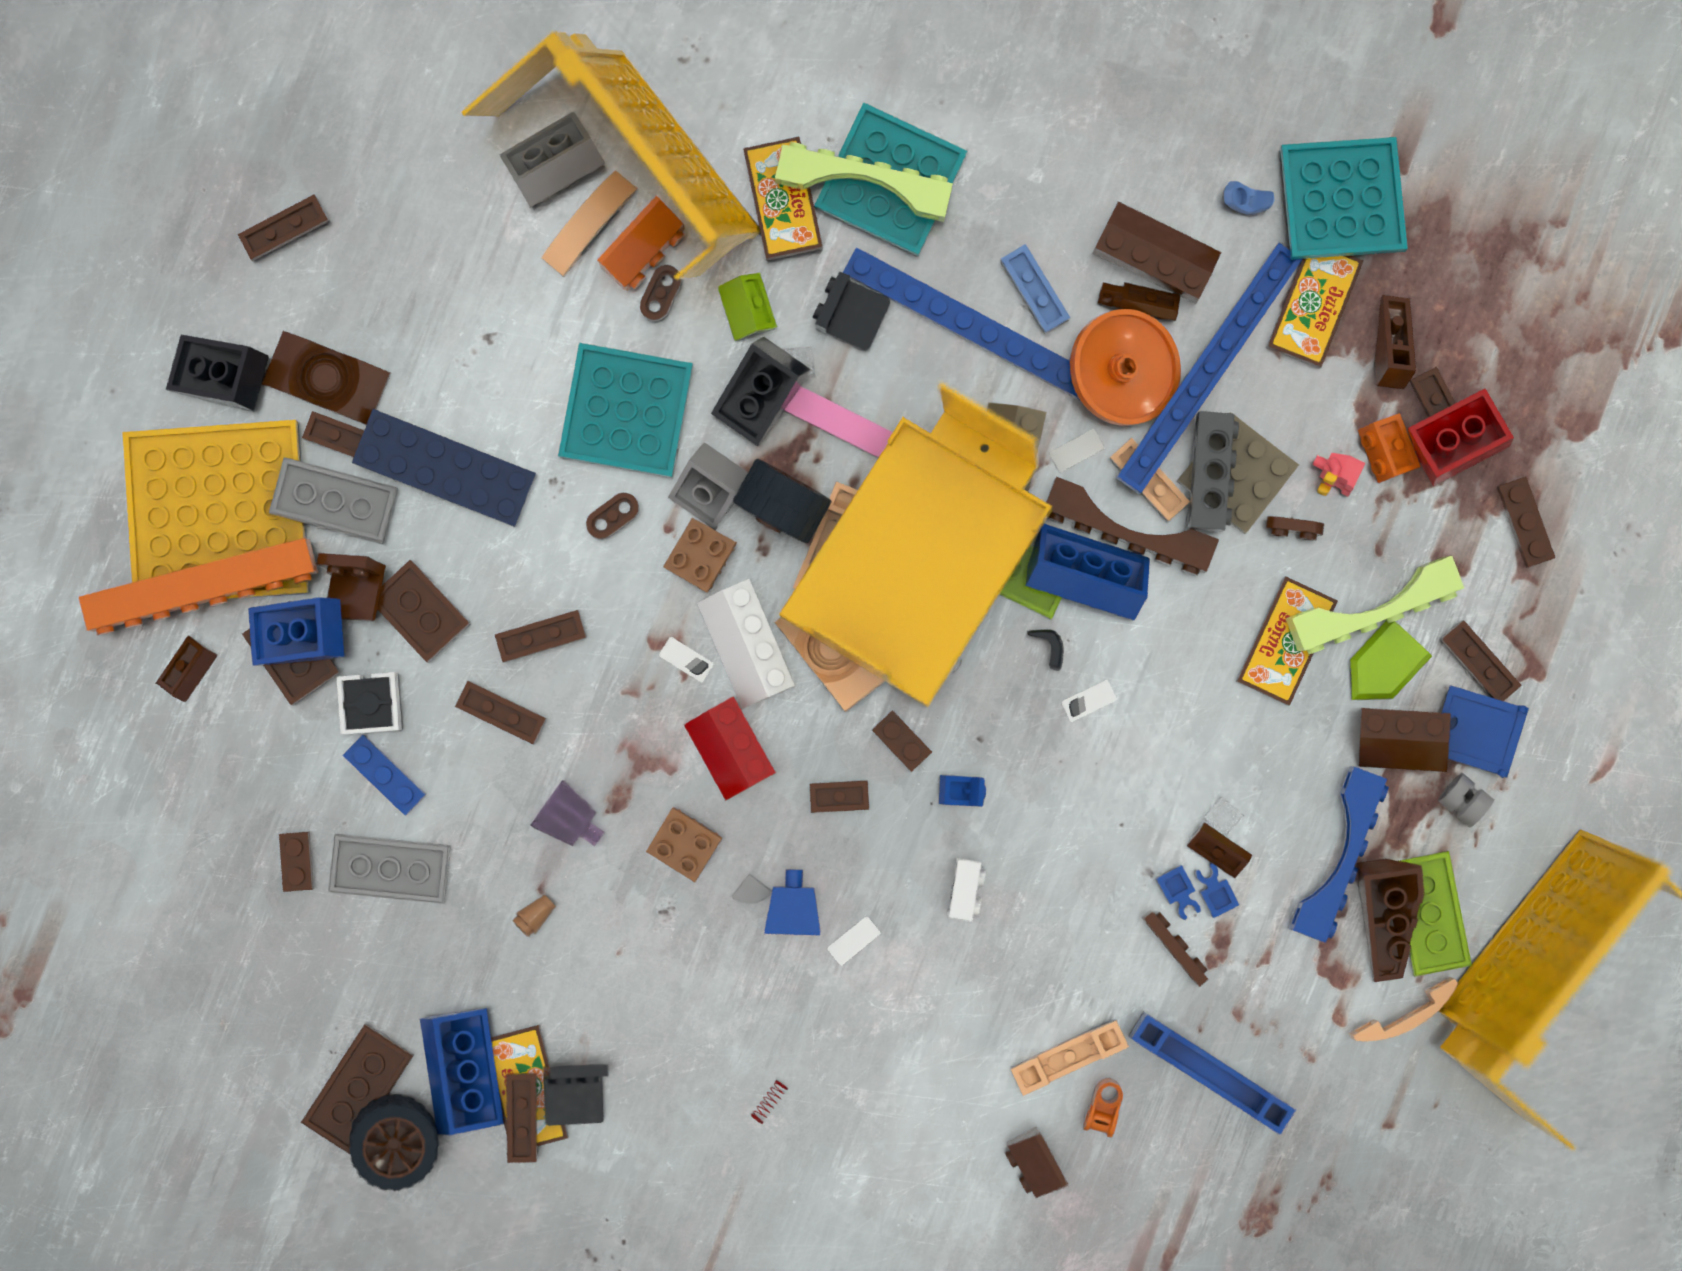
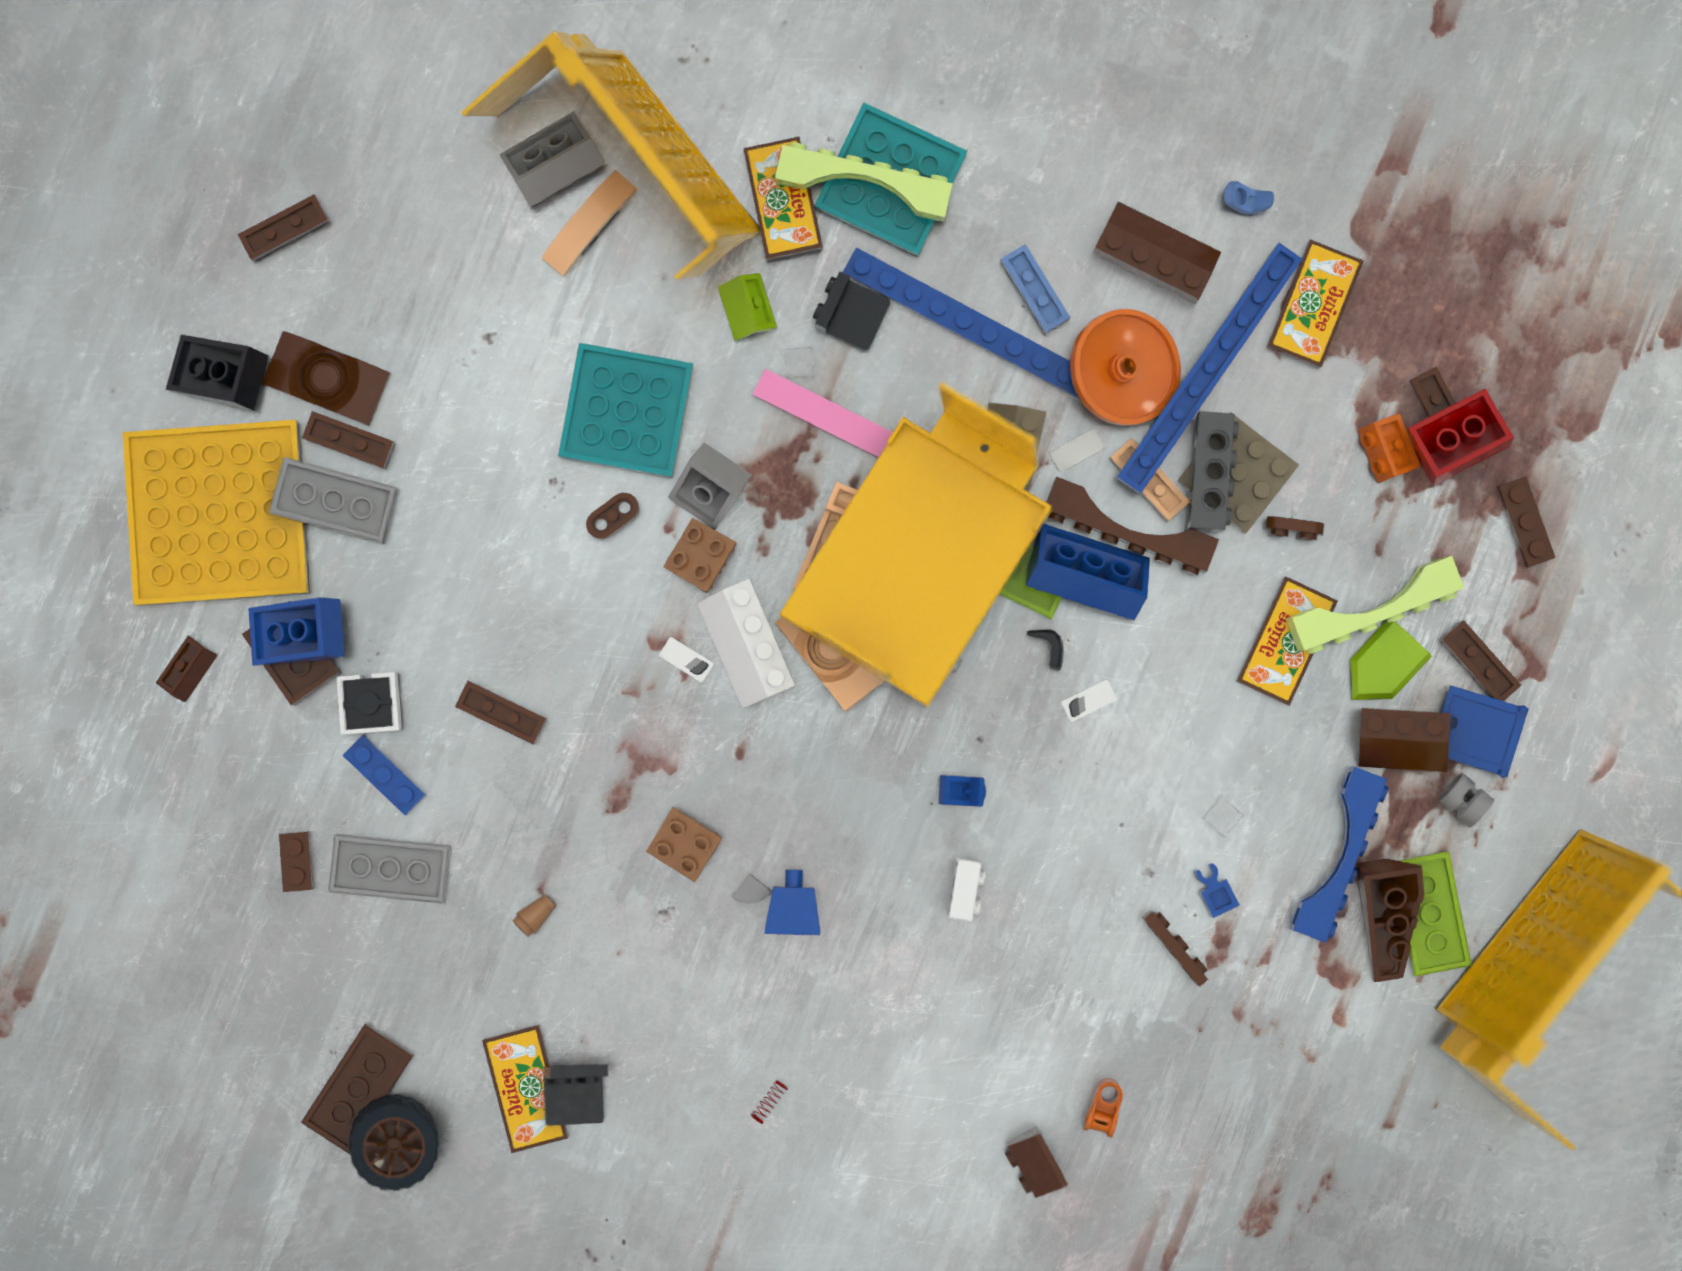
(198, 585): orange brick -> none
(355, 582): reddish brown bracket -> none
(420, 611): reddish brown plate -> none
(443, 467): dark blue plate -> none
(461, 1071): blue slope -> none
(521, 1117): reddish brown plate -> none
(540, 636): reddish brown plate -> none
(568, 817): clear purple torso -> none
(642, 244): orange slope -> none
(660, 293): reddish brown plate -> none
(729, 748): red slope -> none
(760, 390): black slope -> none
(781, 501): black wheel -> none
(839, 796): reddish brown plate -> none
(853, 940): white sticker -> none
(901, 741): reddish brown plate -> none
(1069, 1057): light nougat slope -> none
(1140, 298): reddish brown hinge -> none
(1177, 887): blue plate -> none
(1212, 1073): blue arch -> none
(1219, 850): reddish brown plate -> none
(1338, 471): coral piece -> none
(1343, 198): teal plate -> none
(1395, 343): reddish brown slope -> none
(1438, 997): light nougat slope -> none

